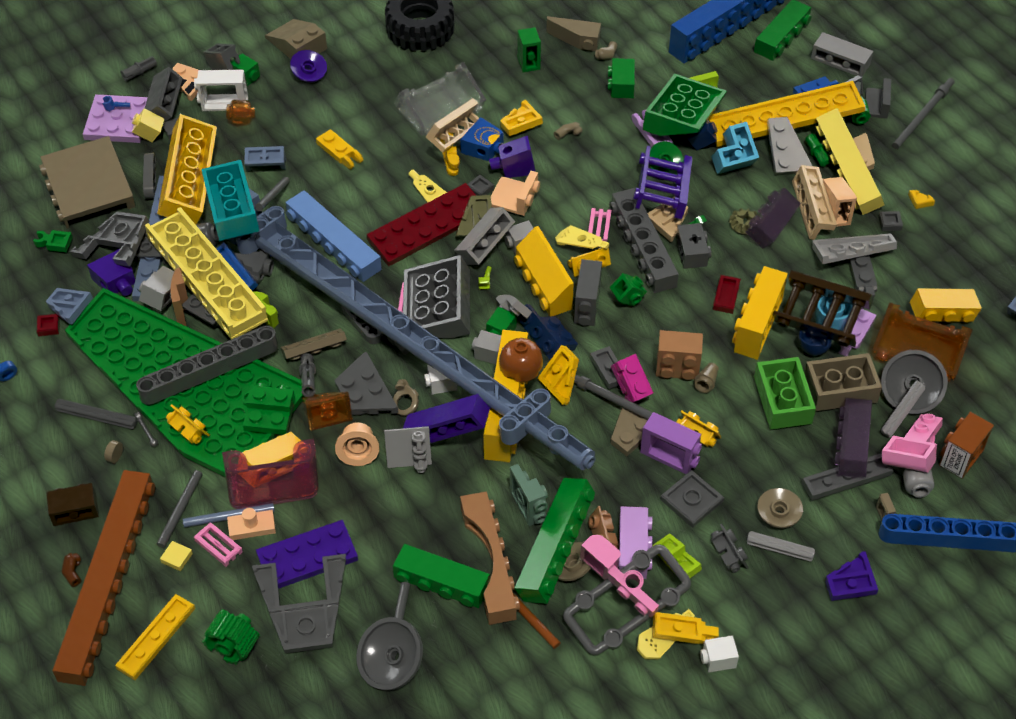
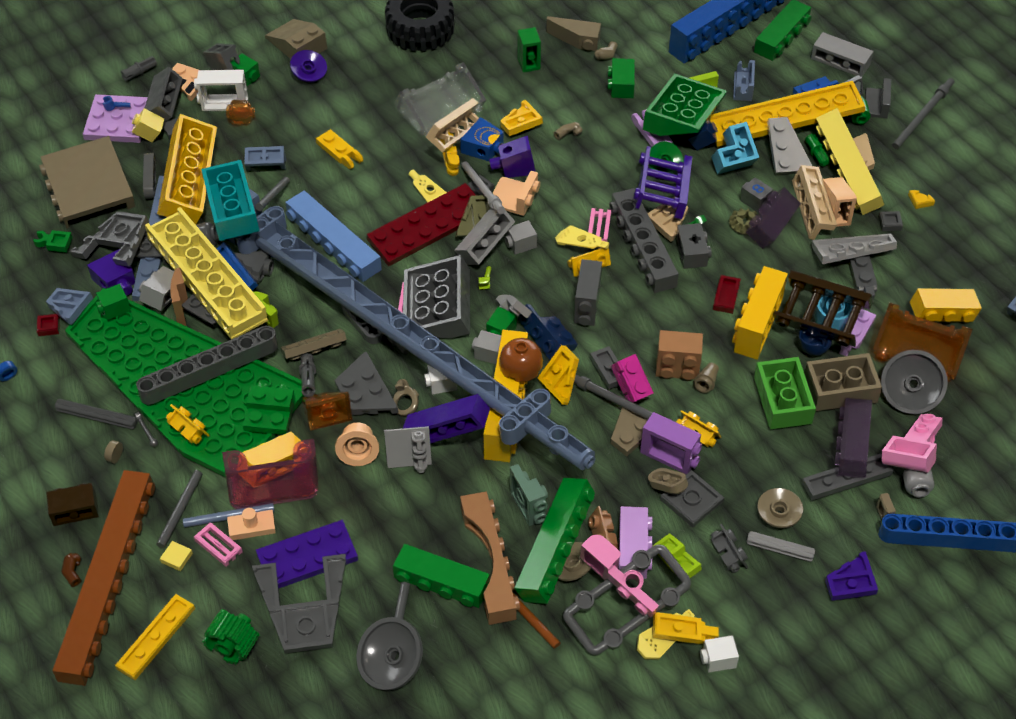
(112, 302): none -> green brick
(493, 200): none -> light grey bar
(544, 273): yellow slope -> none
(628, 289): green brick -> none
(668, 480): none -> dark tan plate
(744, 82): none -> sand blue hinge
(755, 193): none -> flat silver brick
(903, 409): light grey axle -> none
(965, 444): dark orange brick -> none

